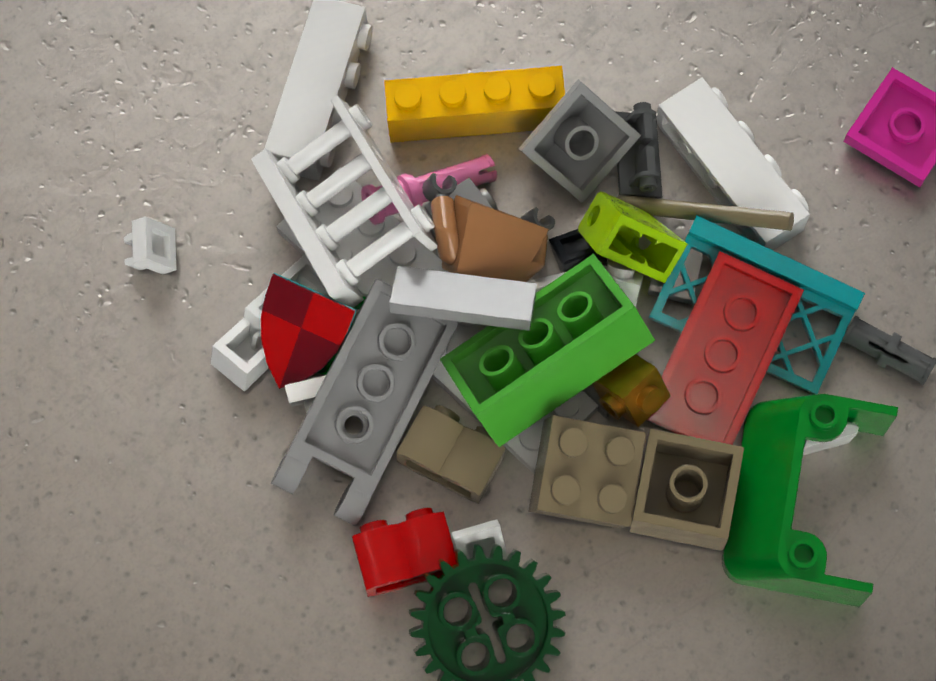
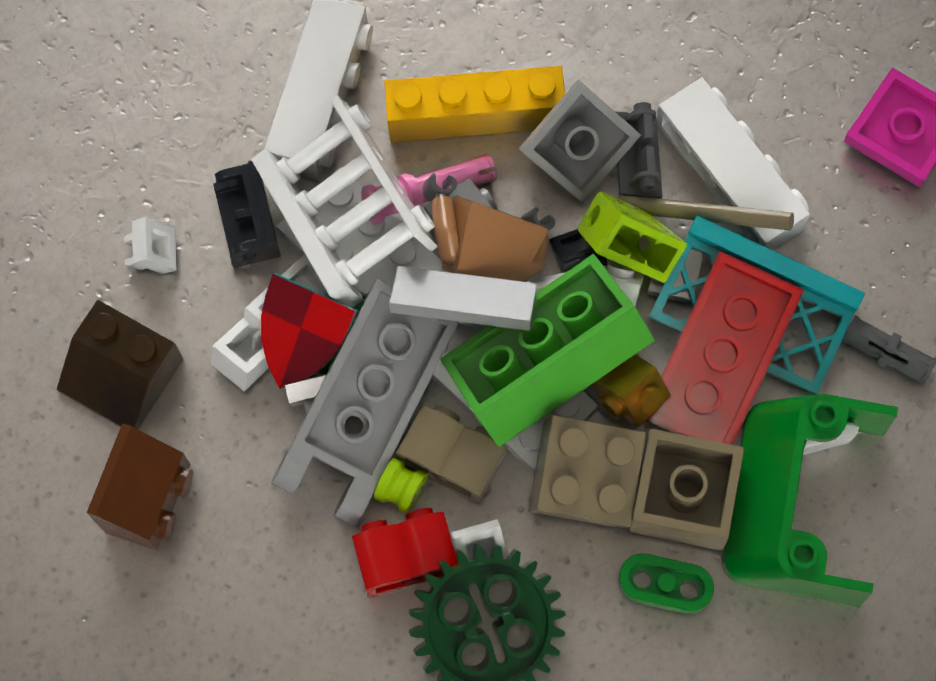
(117, 366): none -> dark brown slope
(140, 488): none -> reddish brown slope
(245, 215): none -> black hinge
(401, 486): none -> lime wheel
(666, 579): none -> green plate

